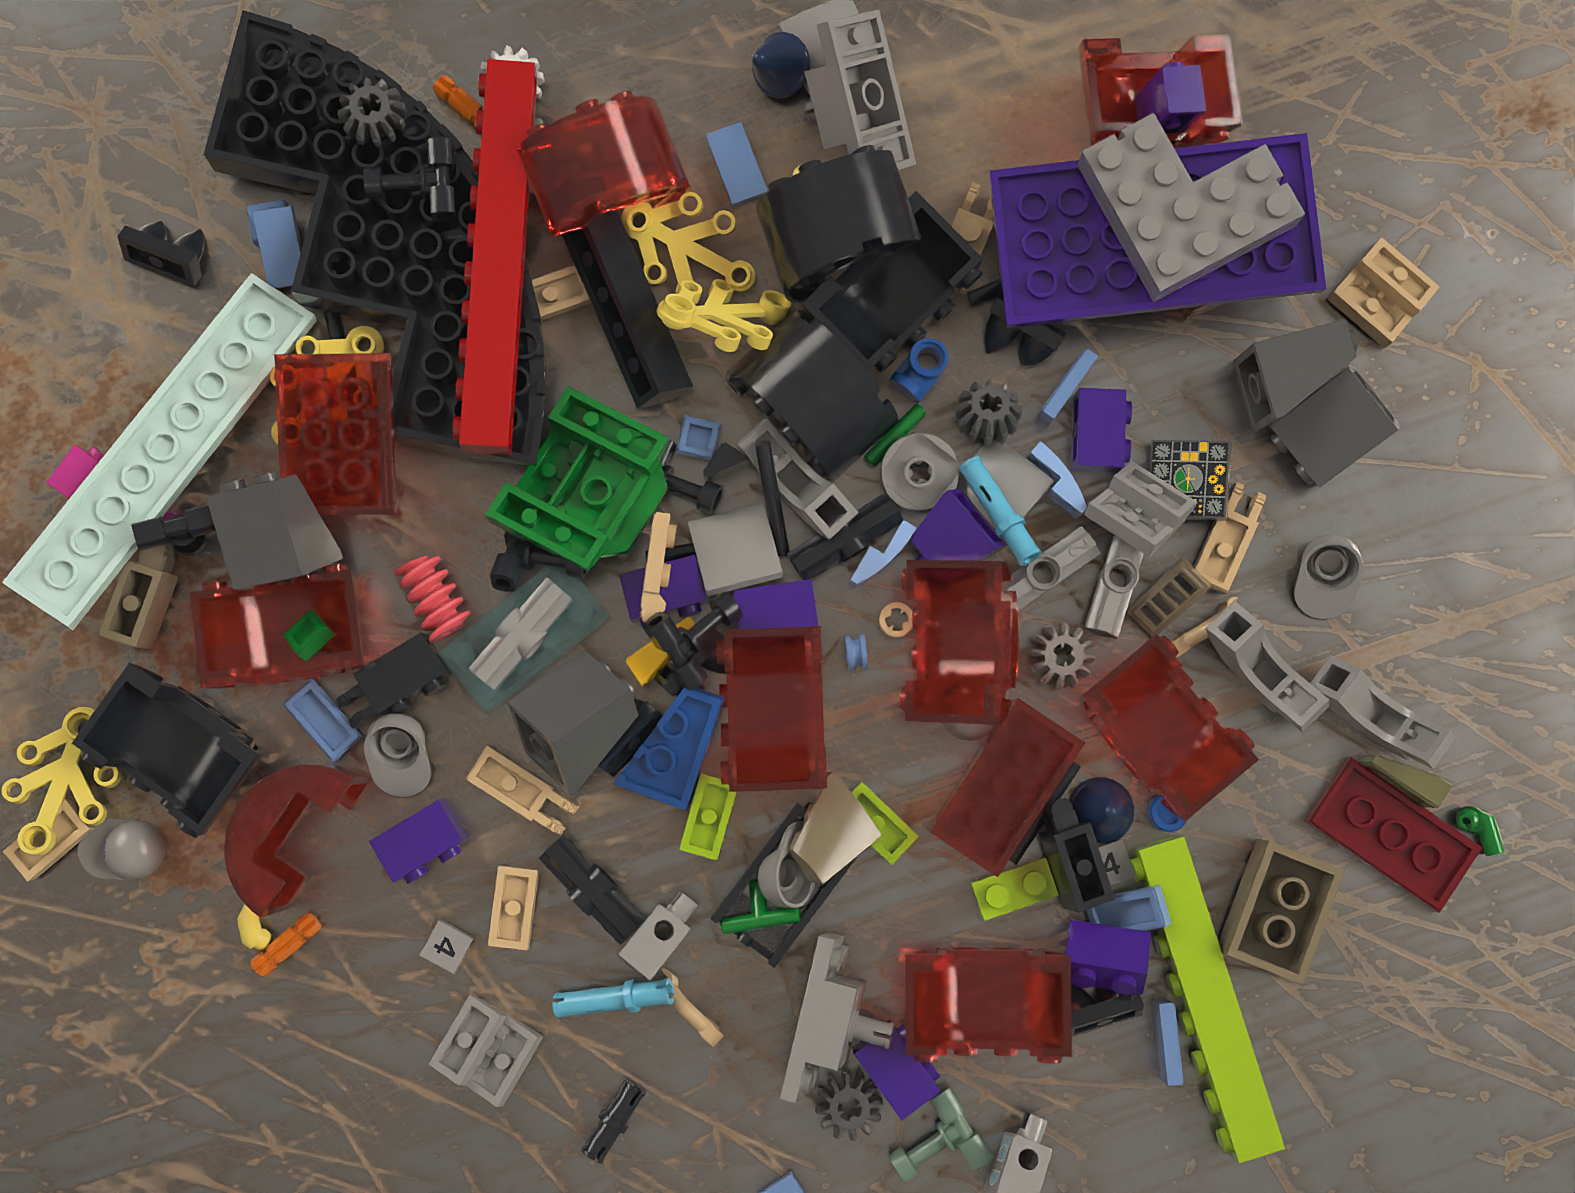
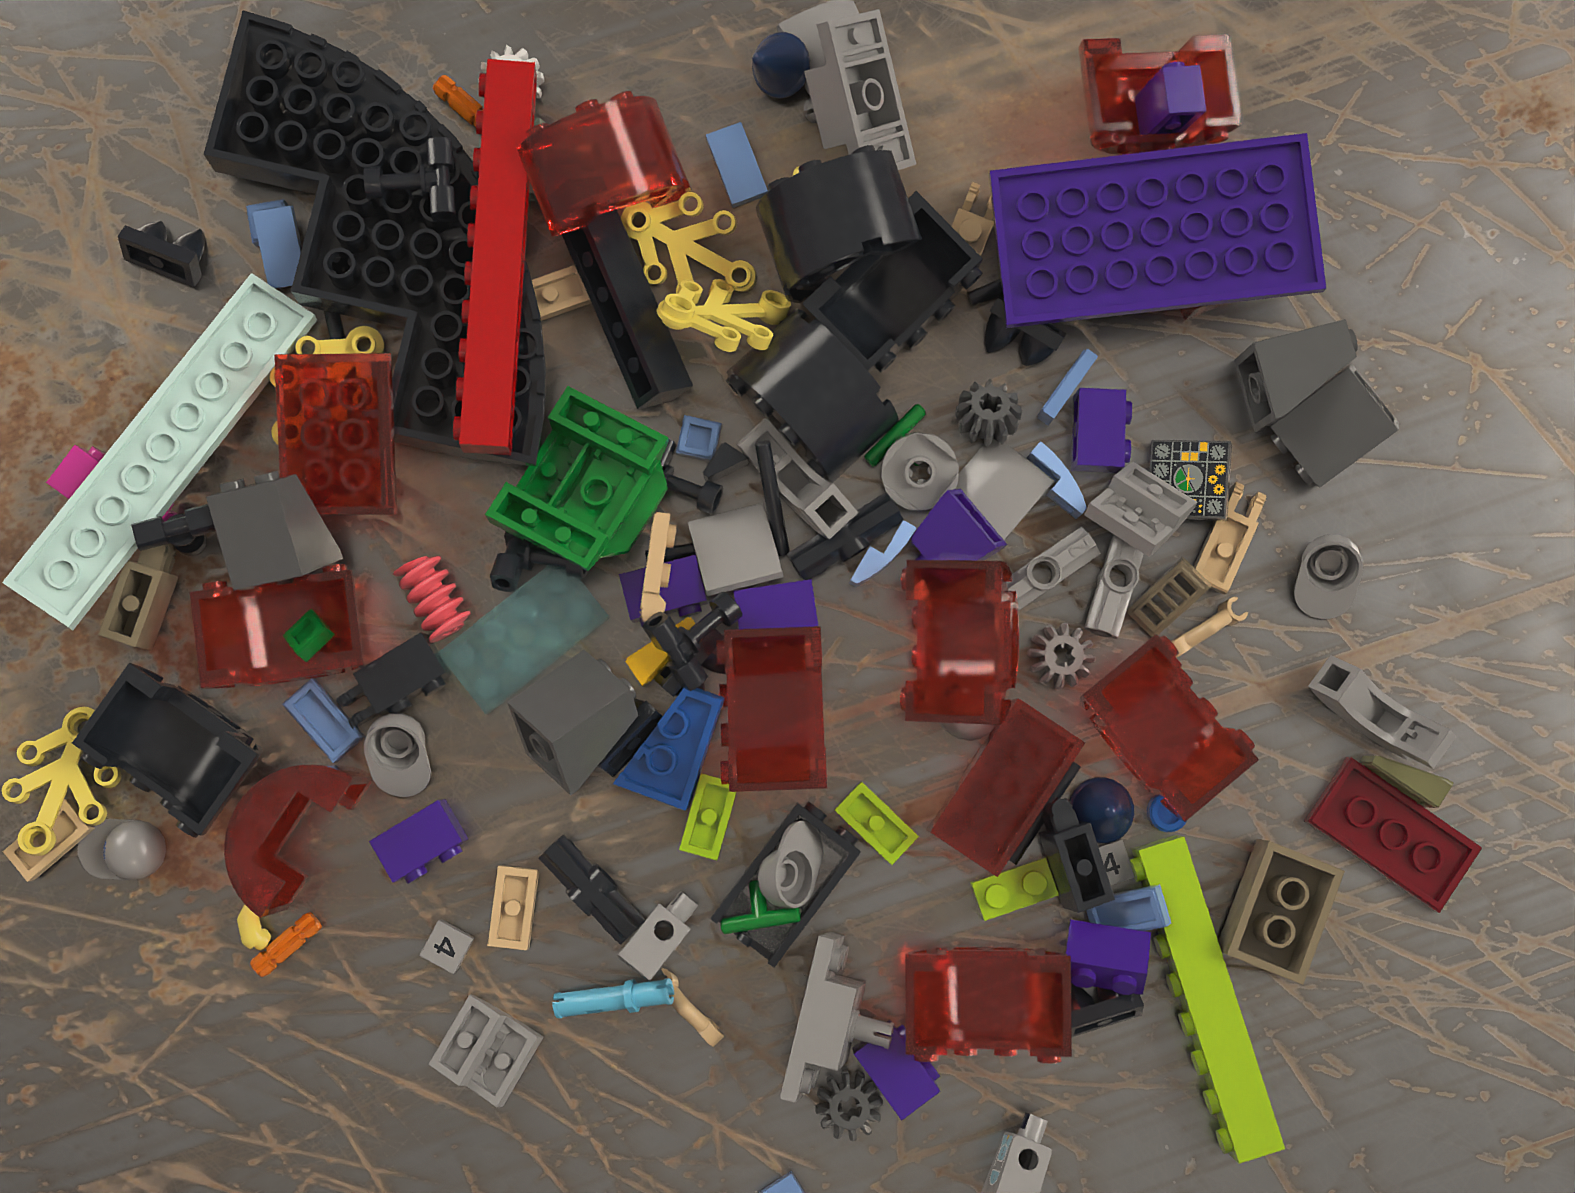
(367, 100): dark grey gear -> none
(518, 788): tan hinge -> none
(521, 634): light grey piece -> none
(613, 1121): black pin -> none
(832, 832): dark tan slope -> none
(856, 652): medium blue bush -> none
(886, 613): tan bush -> none
(914, 380): blue piece -> none
(952, 1133): sand green bar -> none
(1008, 524): medium azure pin -> none
(1167, 1041): medium blue tile -> none
(1180, 226): light grey piece -> none
(1253, 660): light grey arch -> none
(1383, 292): tan slope -> none
(1483, 825): green arm -> none

